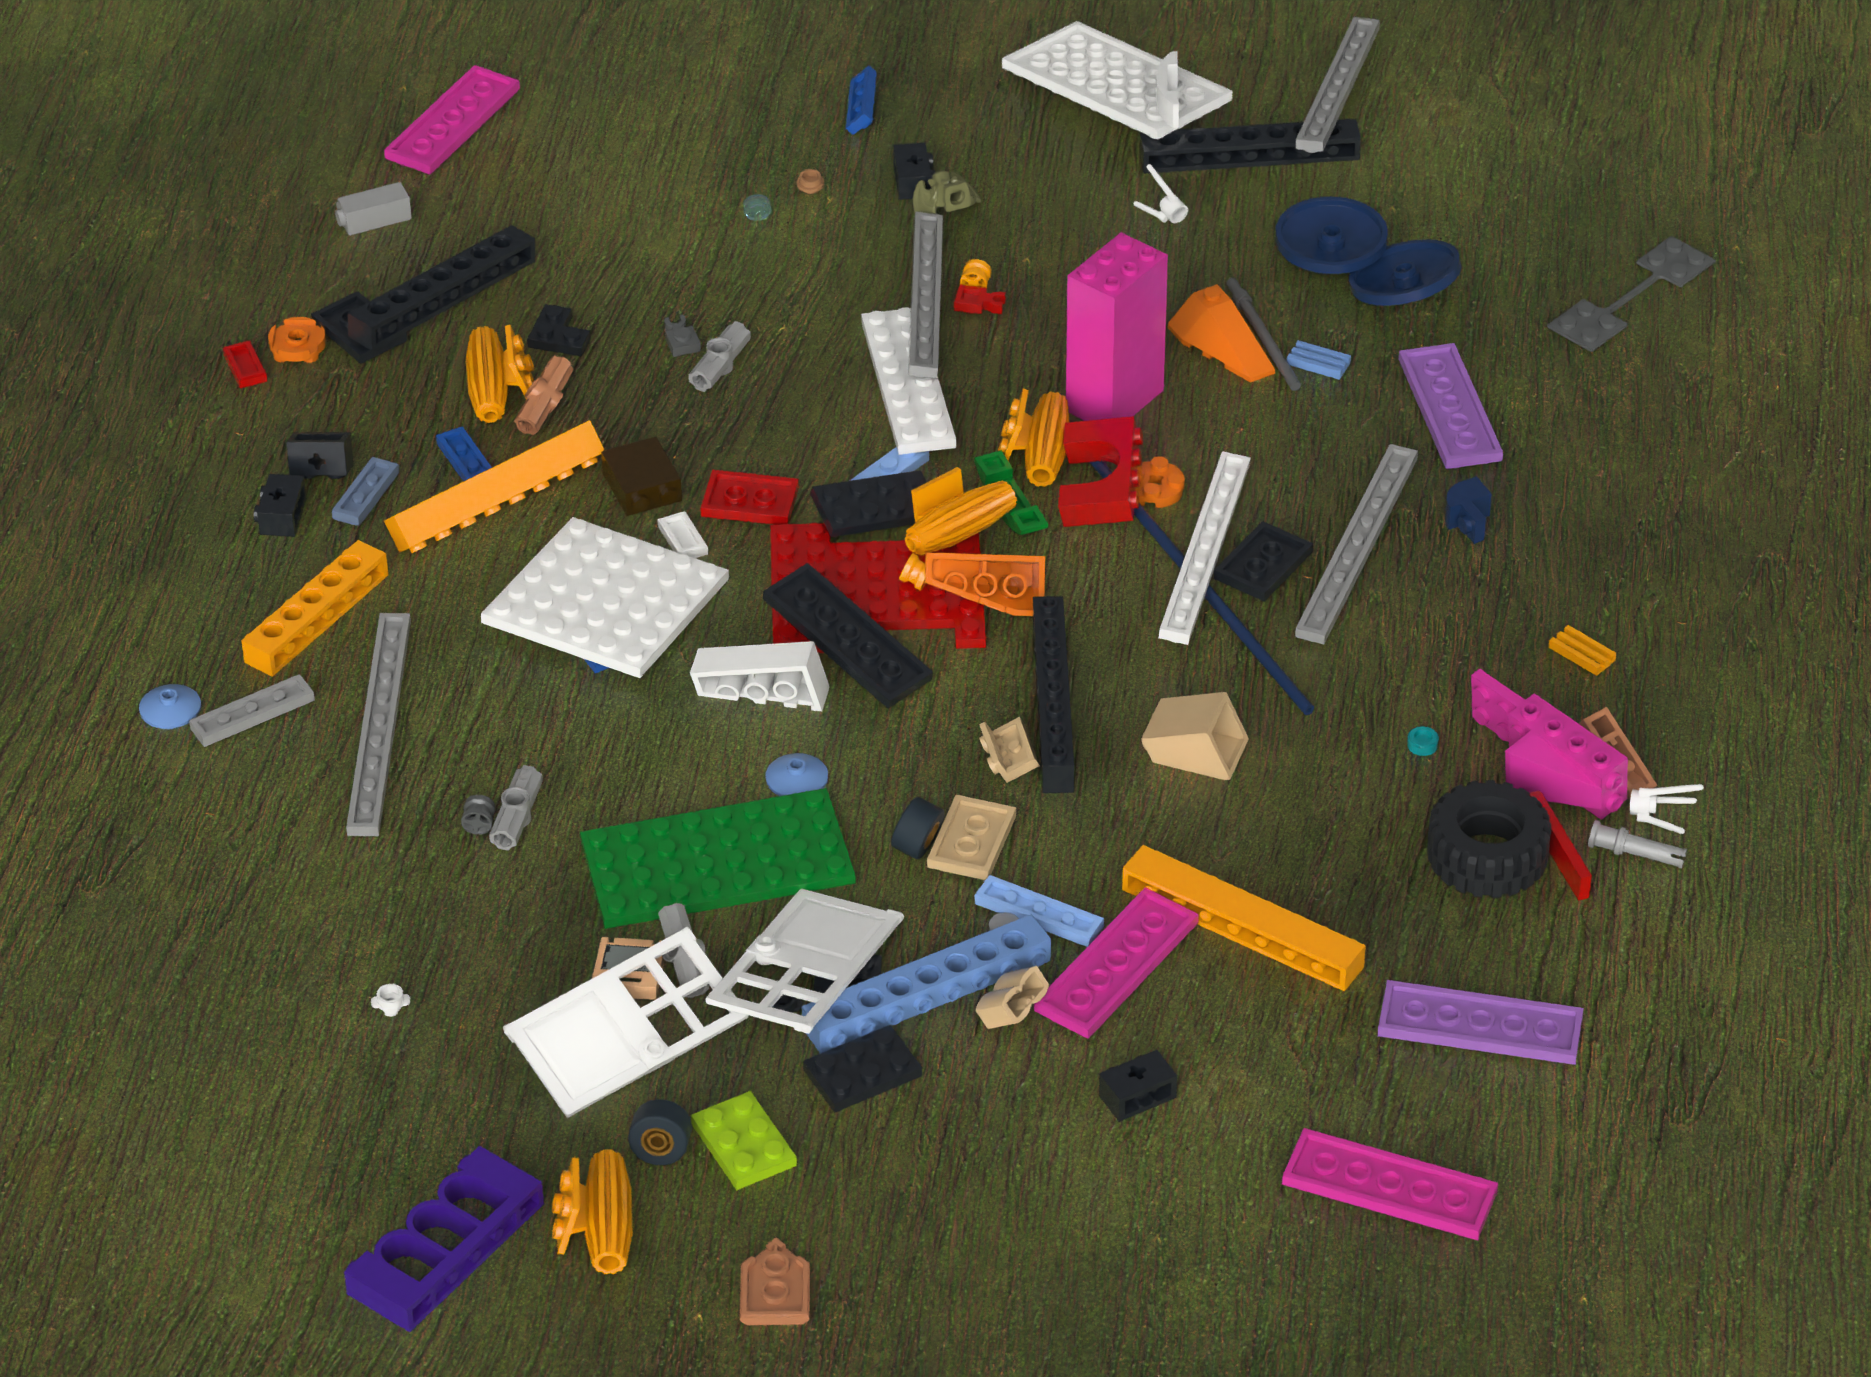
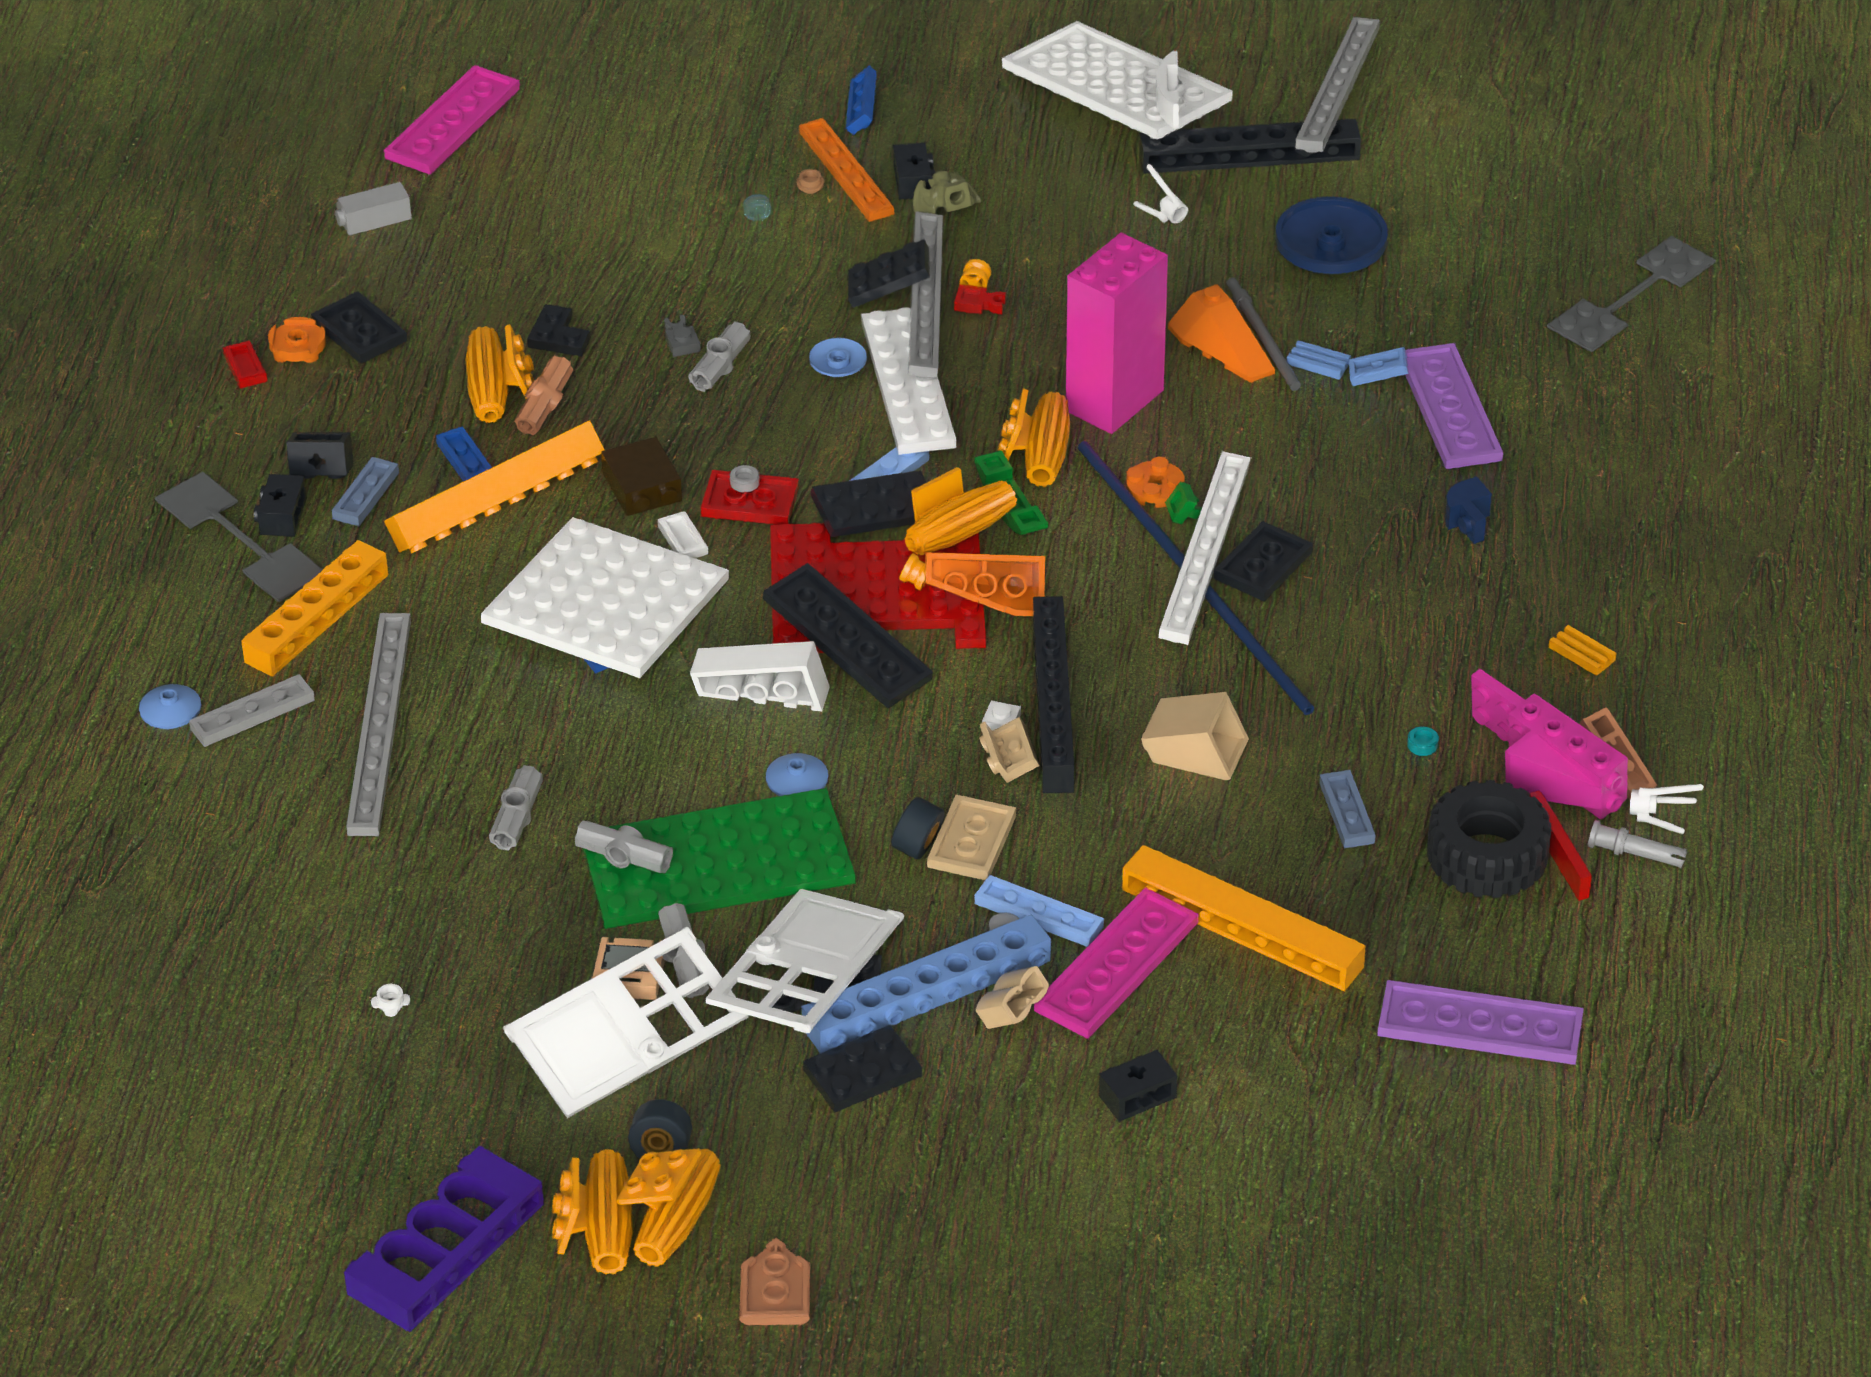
(204, 499): none -> dark grey hinge
(441, 287): black brick -> none
(478, 814): dark grey wheel -> none
(623, 846): none -> light grey piece
(677, 1191): none -> light orange plate
(743, 1140): lime plate -> none
(744, 478): none -> light grey tile
(838, 357): none -> medium blue dish
(846, 170): none -> orange tile
(888, 273): none -> black plate
(1000, 714): none -> white plate
(1114, 496): red arch -> none
(1183, 503): none -> green tile
(1347, 809): none -> sand blue plate
(1356, 544): light grey plate -> none
(1378, 366): none -> medium blue tile
(1390, 1183): dark pink plate -> none
(1407, 273): dark blue dish -> none

